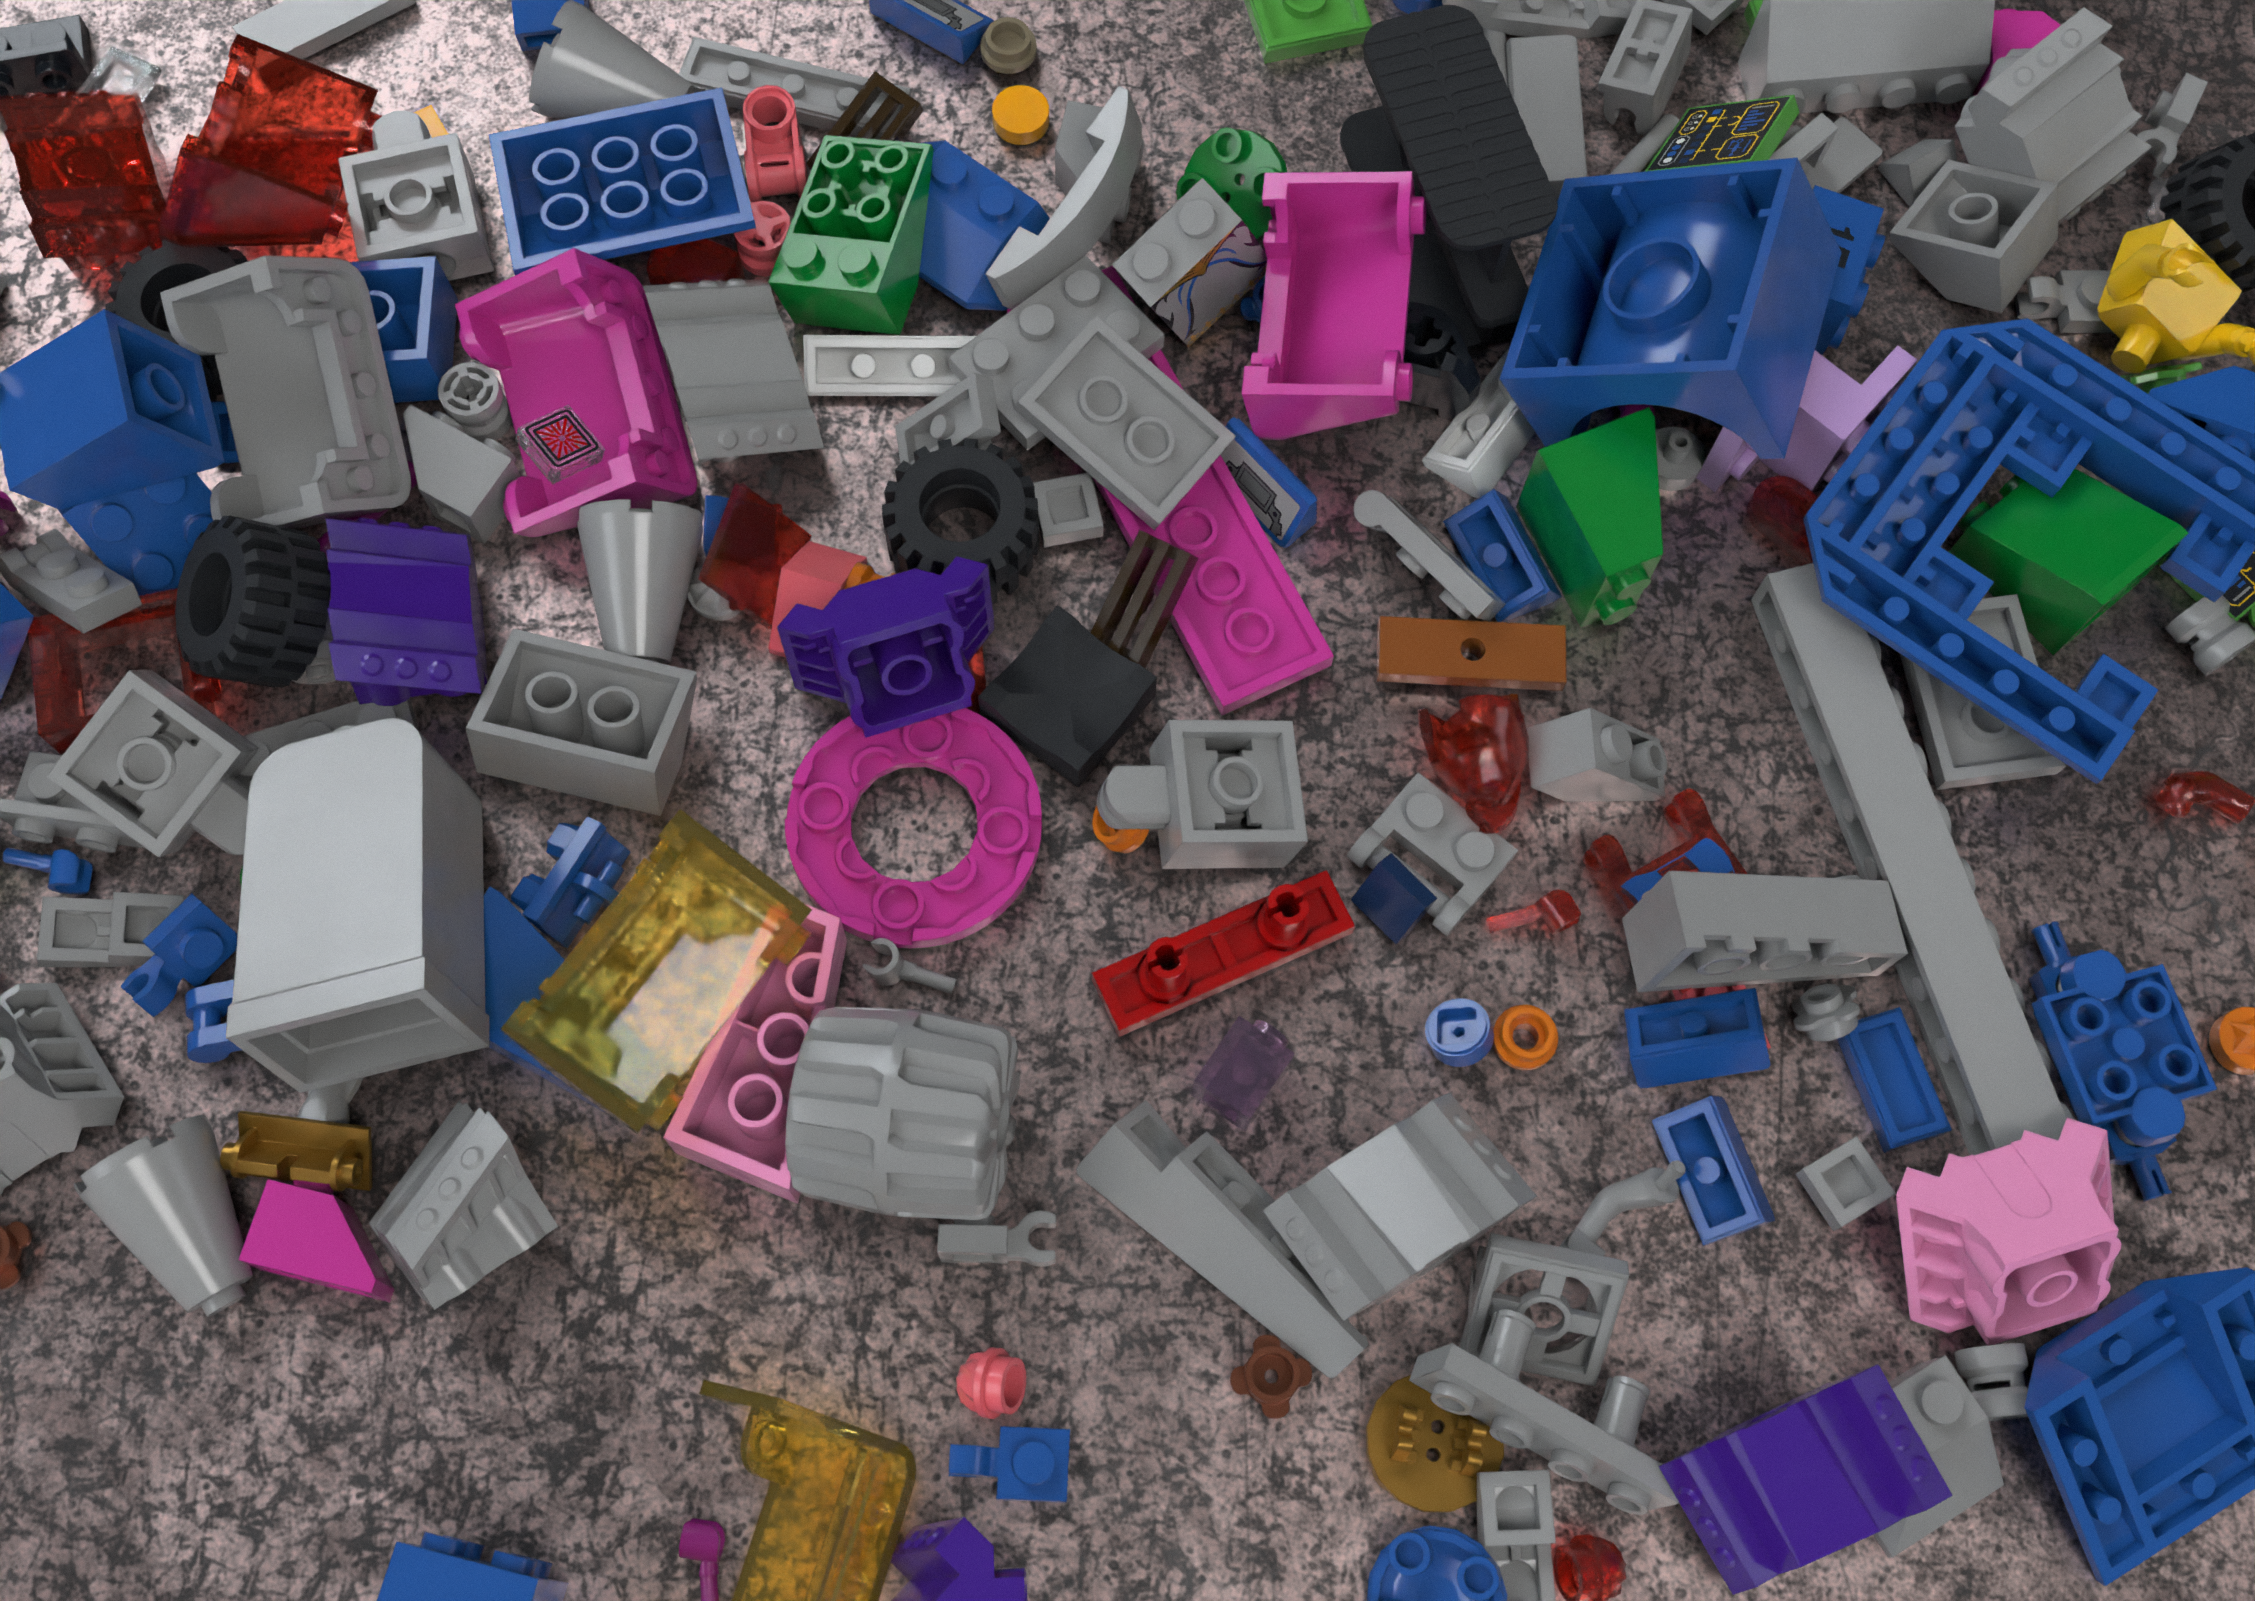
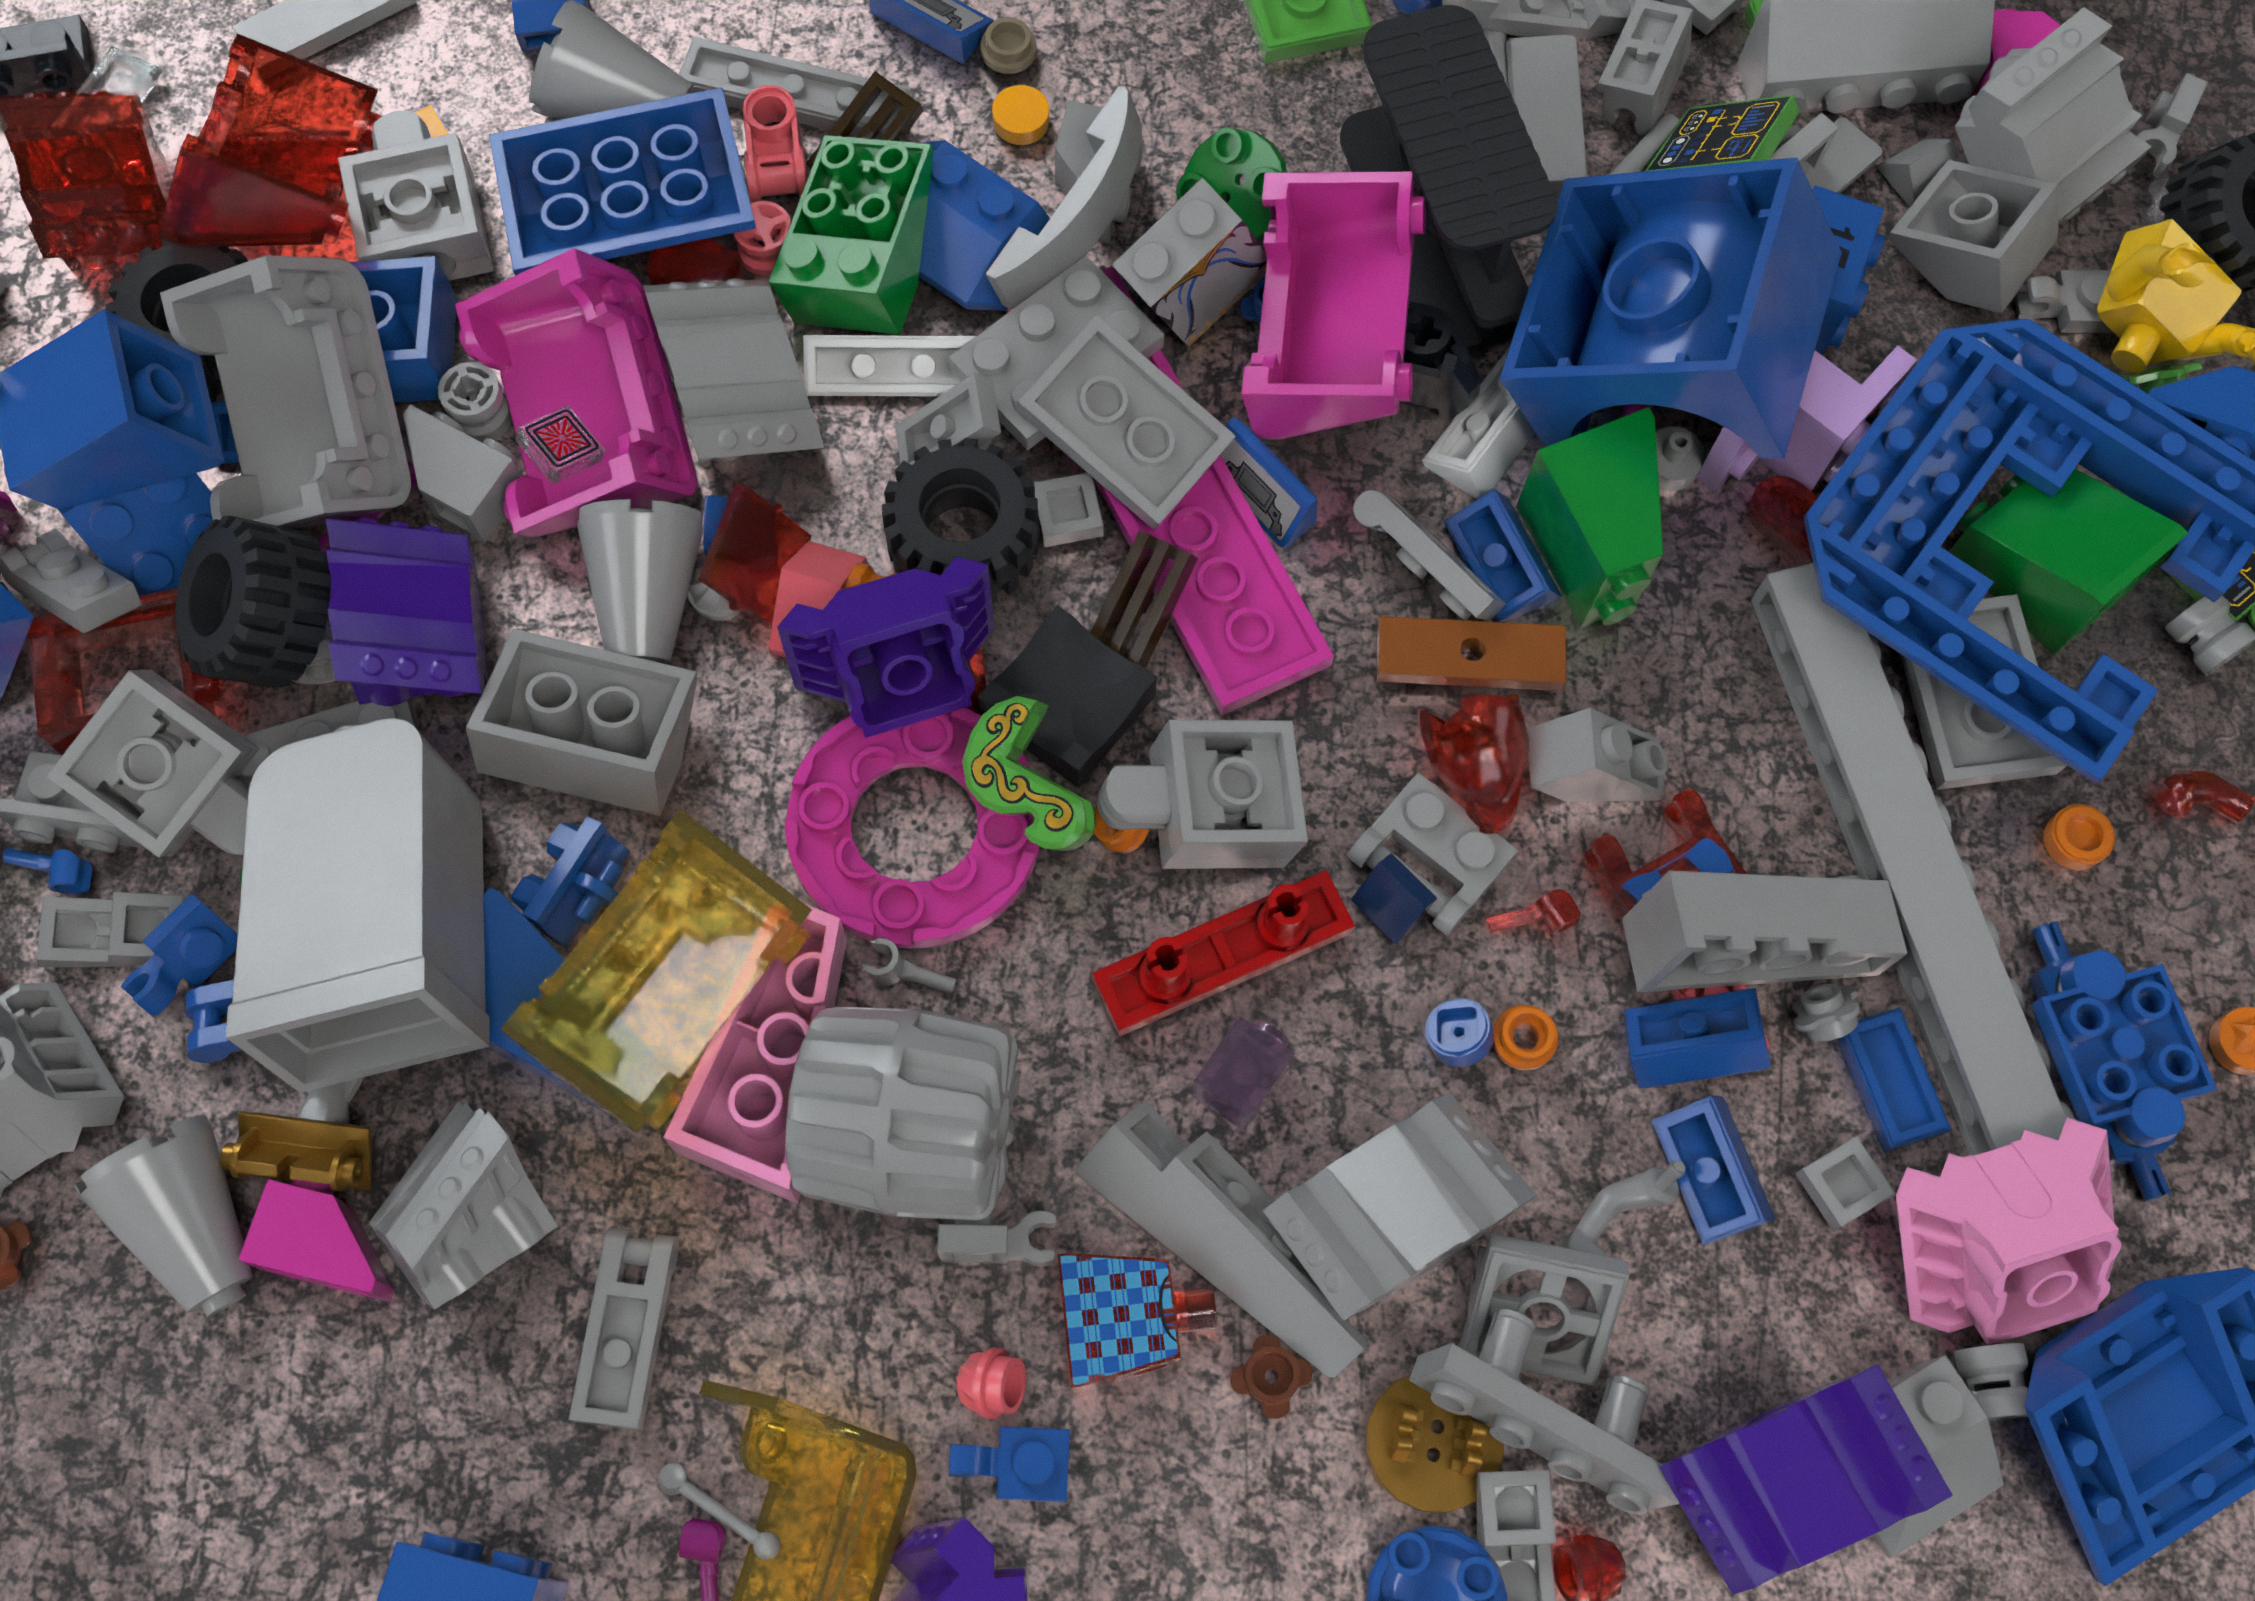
(623, 1331): none -> light grey plate
(674, 1481): none -> light grey hinge
(1010, 788): none -> bright green animal
(1125, 1317): none -> torso
(2079, 837): none -> orange tile

